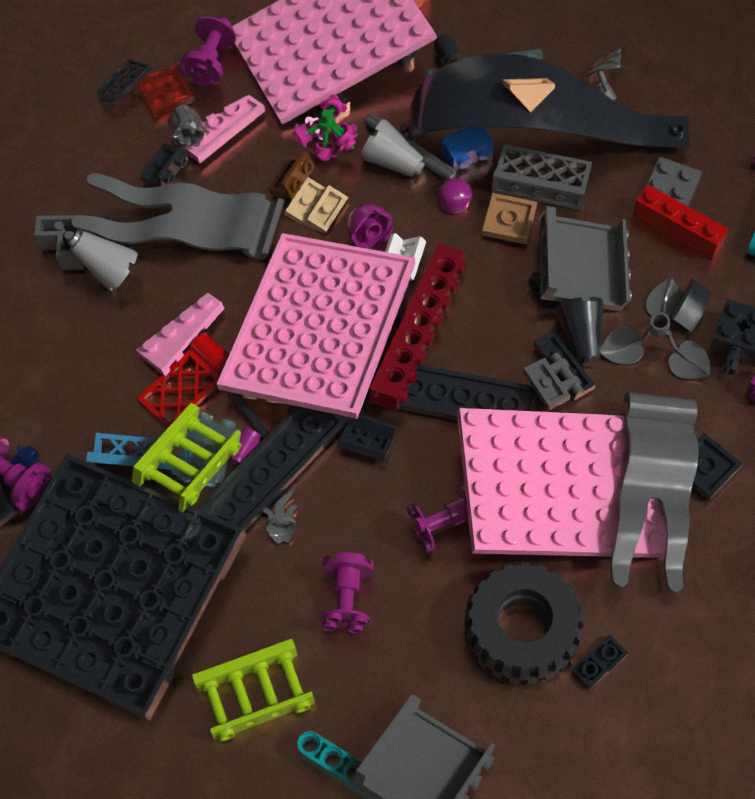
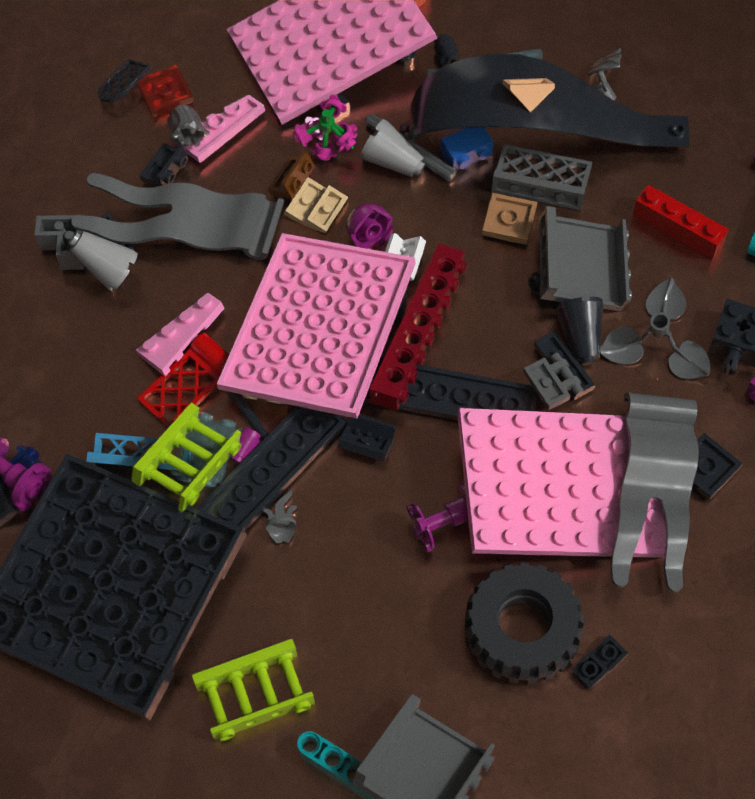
(203, 62): magenta piece -> none
(347, 572): magenta piece -> none
(454, 196): magenta hair -> none
(675, 180): dark grey plate -> none
(692, 305): black slope -> none

